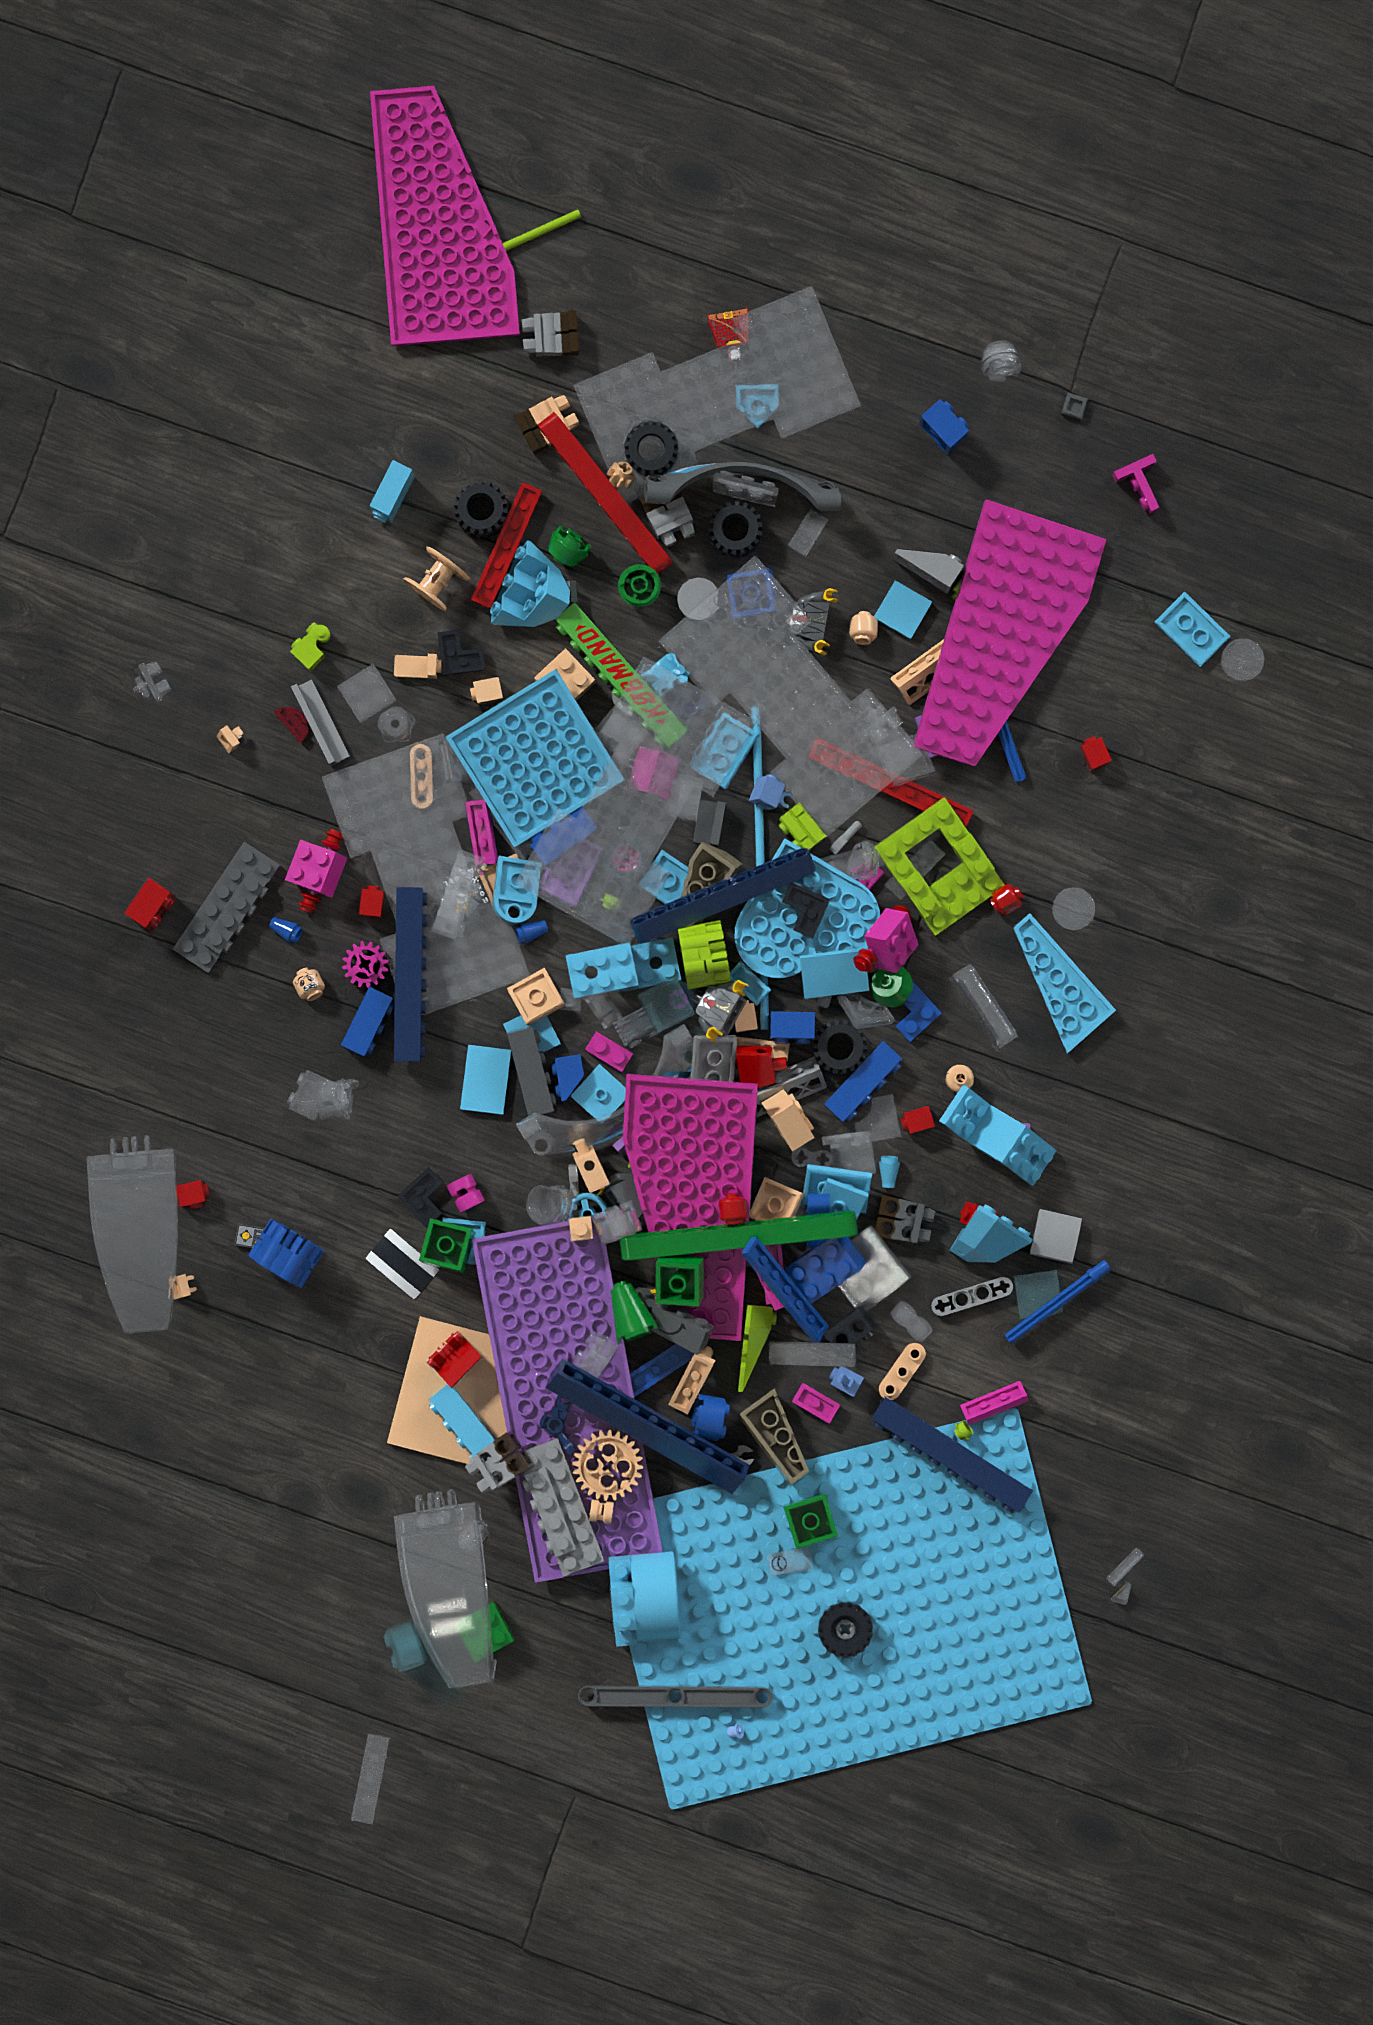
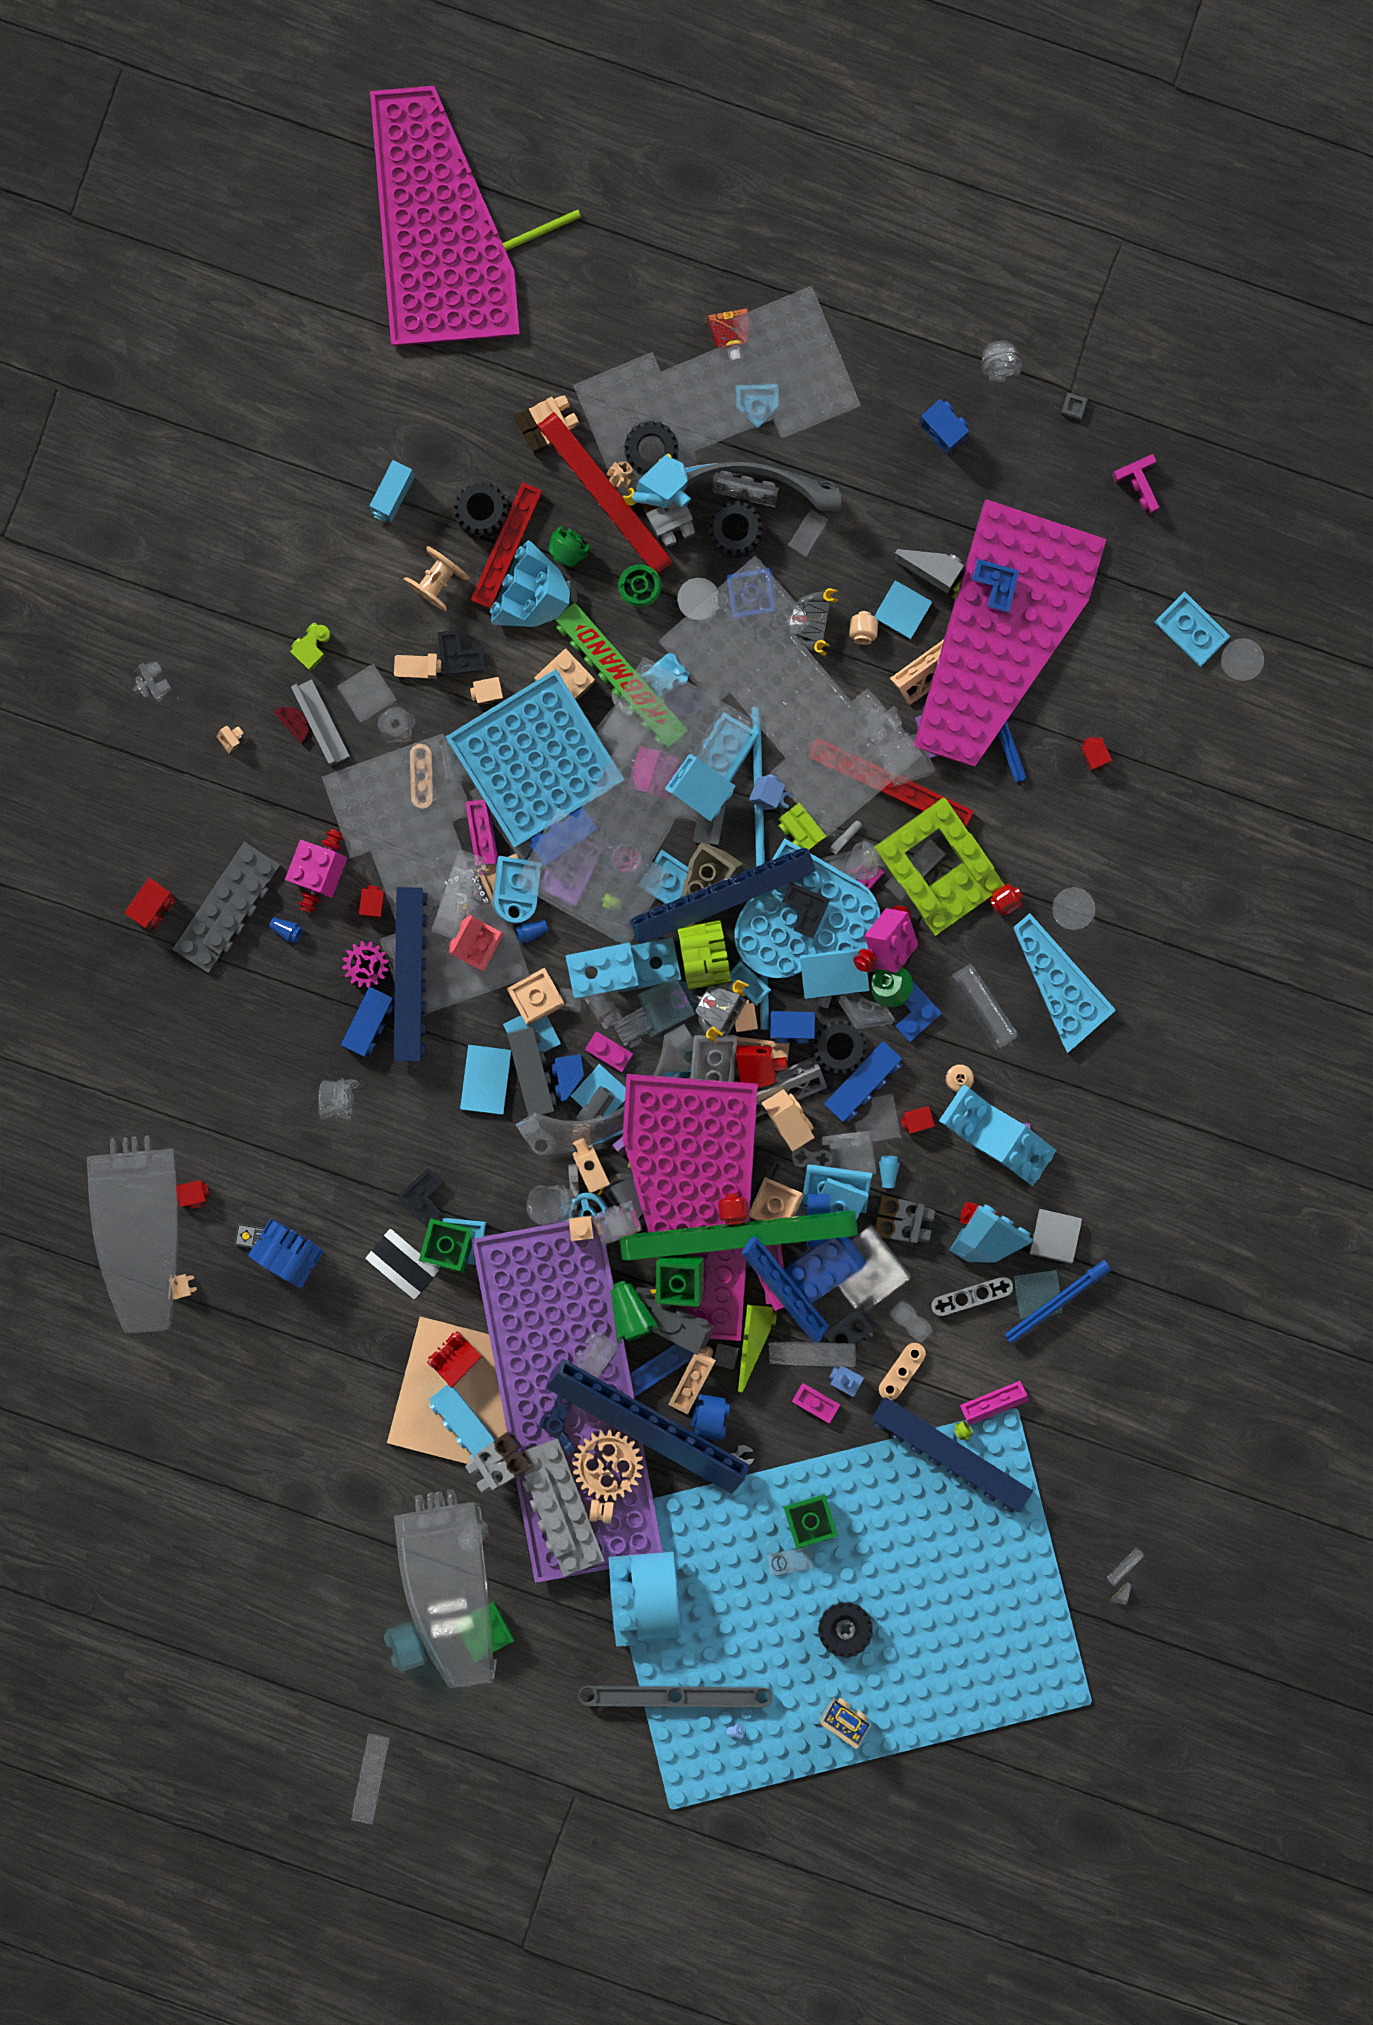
(306, 1097): clear bracket -> none
(308, 984): light nougat head -> none
(468, 1200): dark pink wheel -> none
(475, 942): none -> coral bracket
(554, 334): light grey hips -> none
(597, 1105): none -> dark grey piece
(661, 485): none -> medium azure torso
(700, 787): none -> medium azure panel
(725, 1356): none -> dark grey plate
(774, 1435): dark tan wedge -> none
(845, 1722): none -> slope
(1002, 581): none -> blue plate

